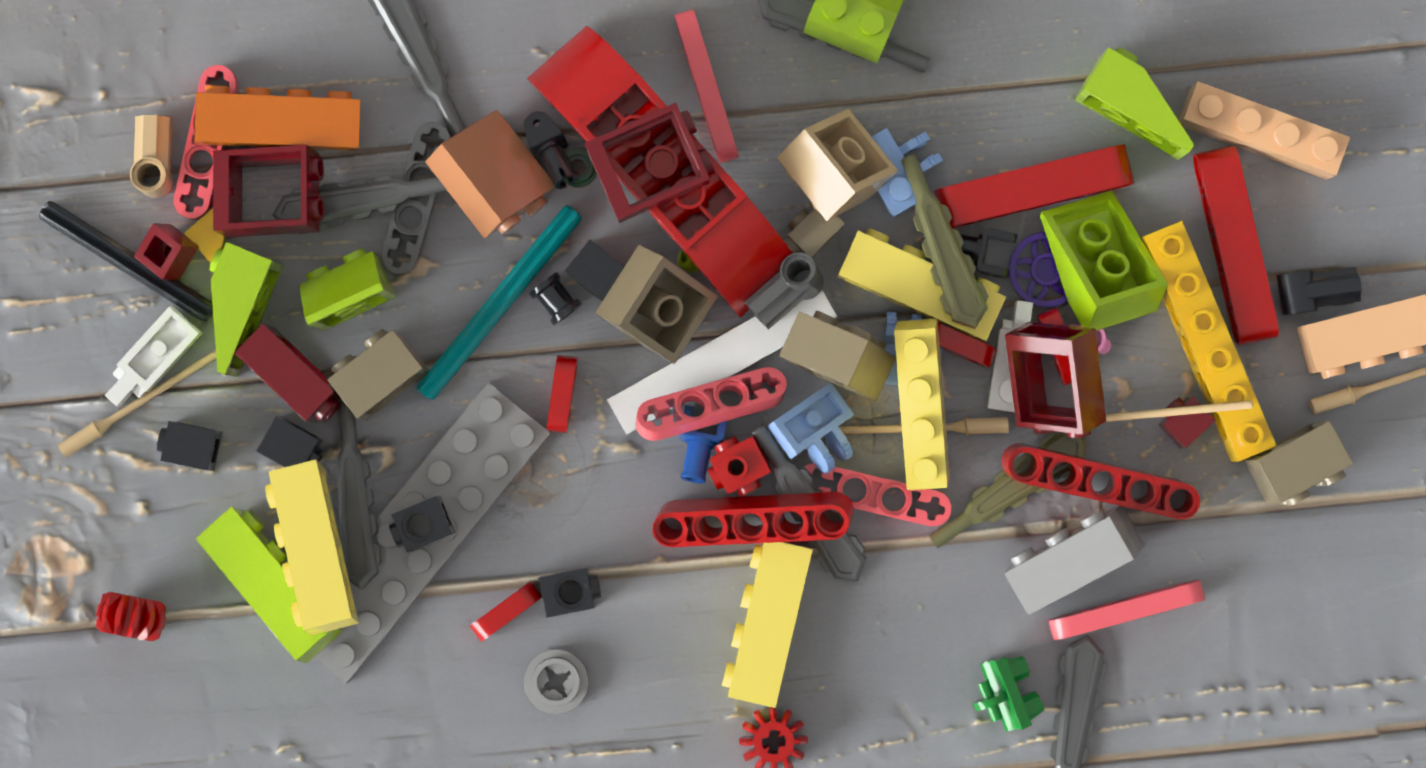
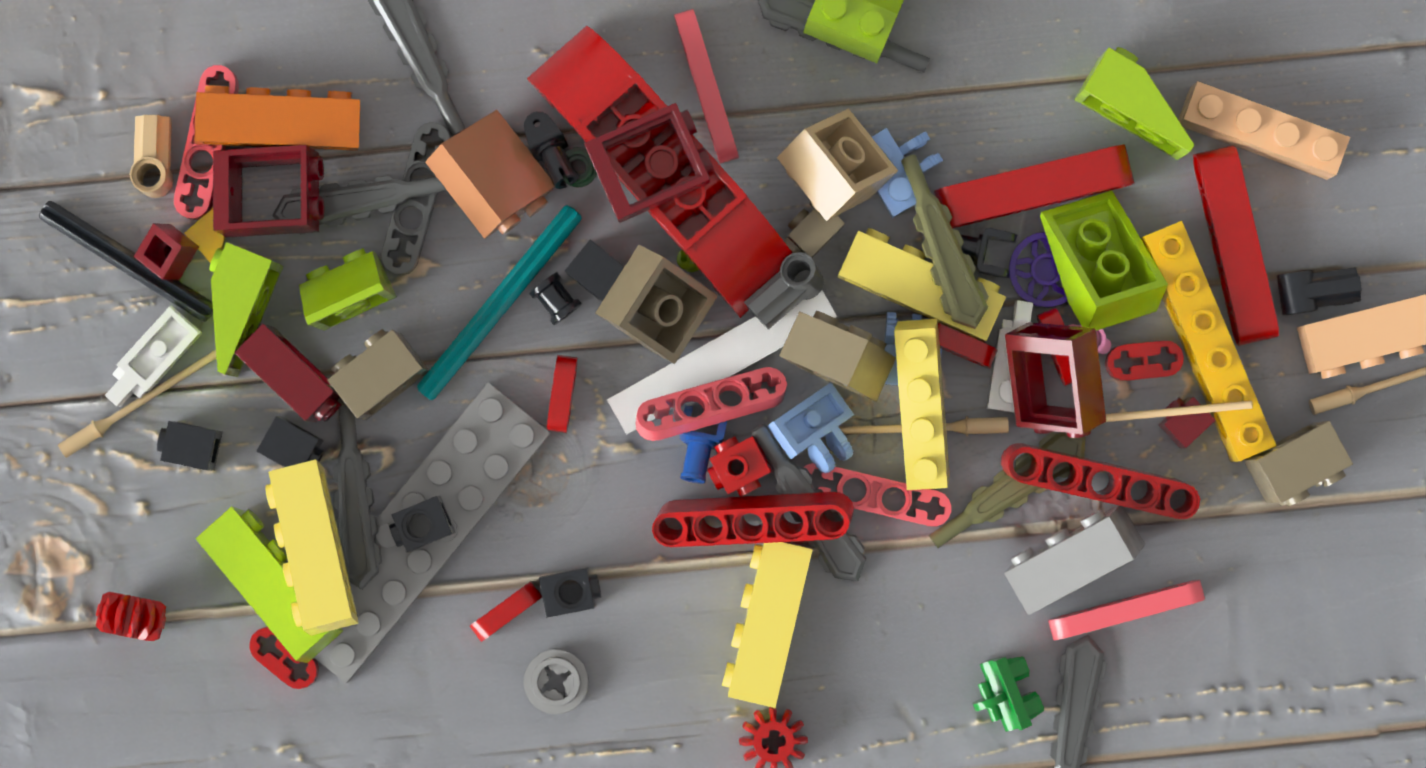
(278, 665): none -> red beam
(1145, 370): none -> red beam

